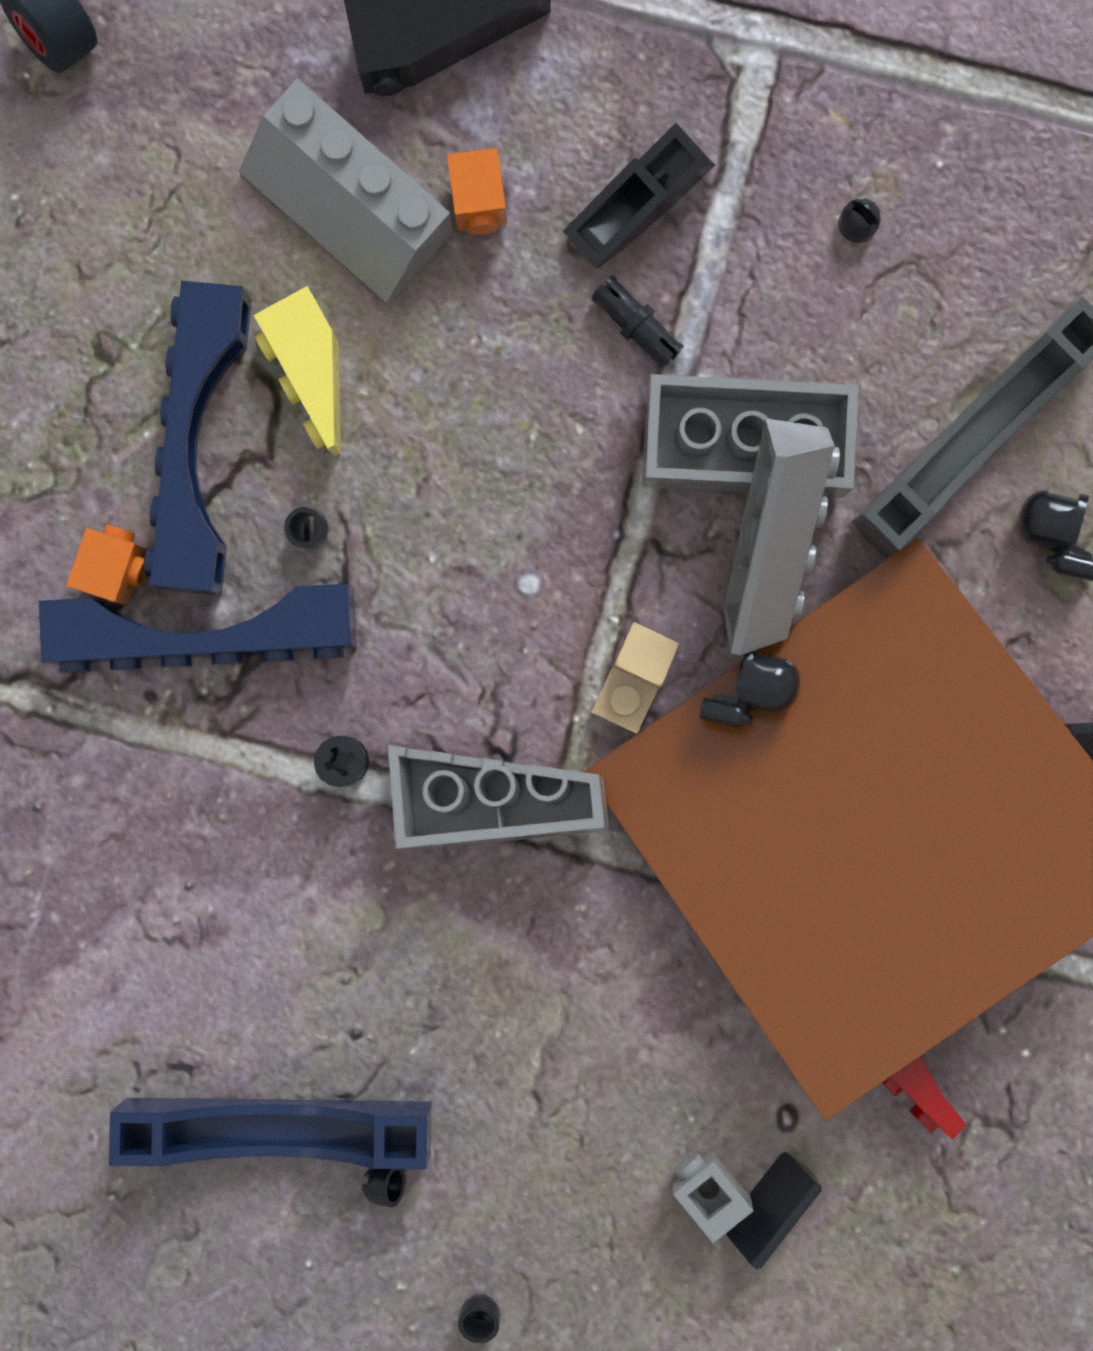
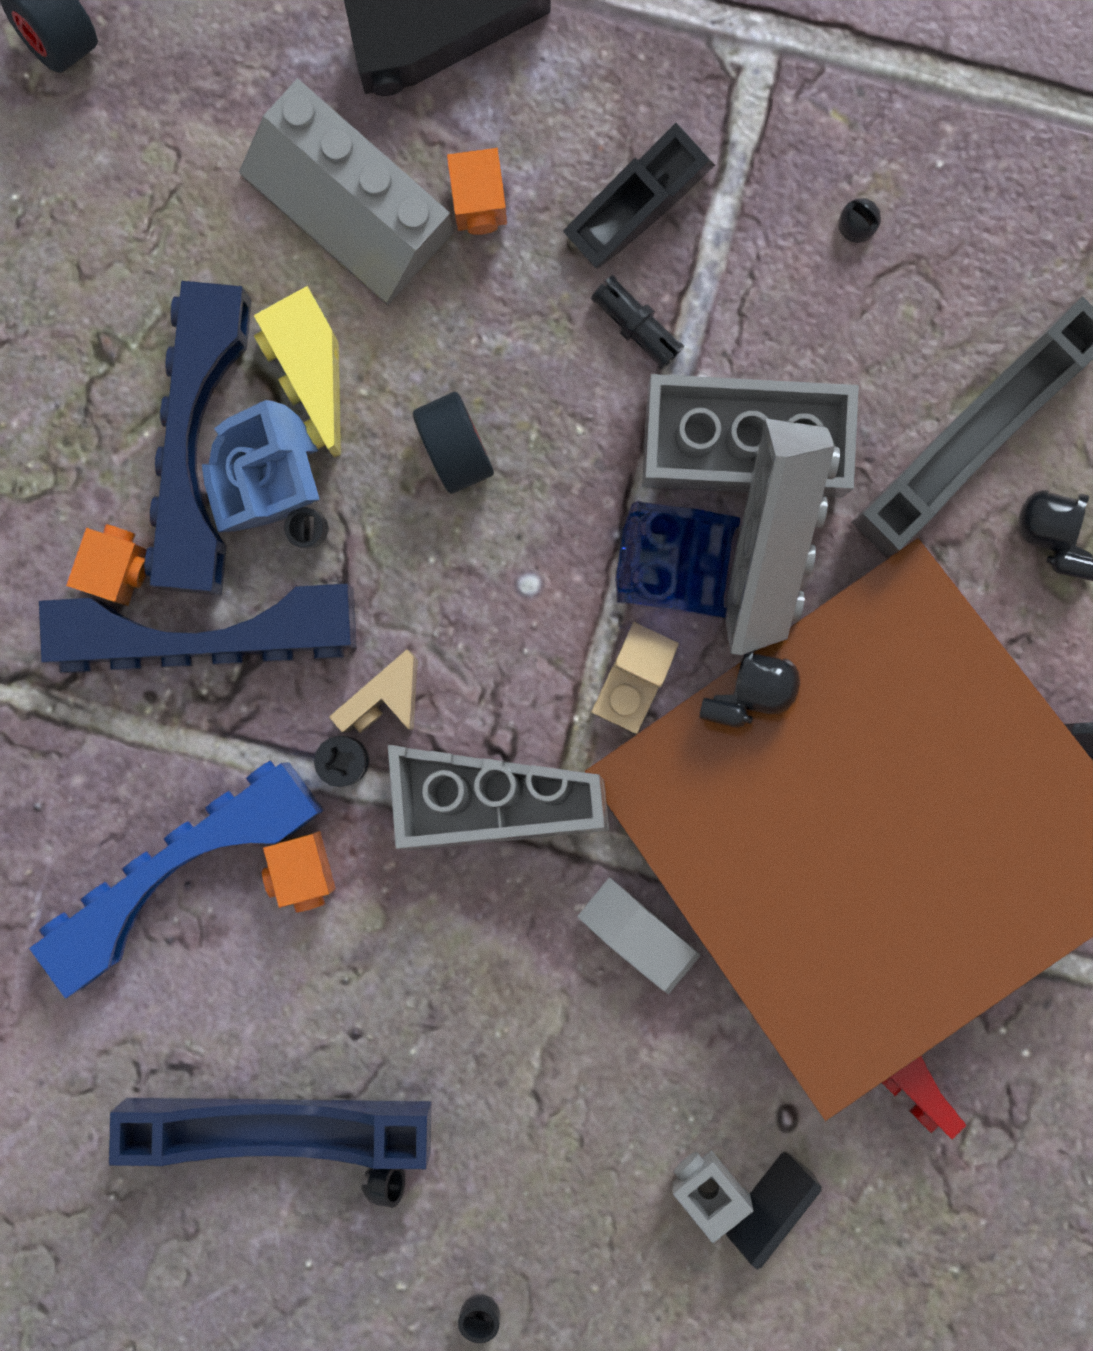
(95, 938): none -> blue arch
(259, 467): none -> medium blue brick
(298, 872): none -> orange brick
(393, 686): none -> tan slope
(452, 442): none -> black wheel
(638, 936): none -> light grey slope
(684, 549): none -> clear blue slope

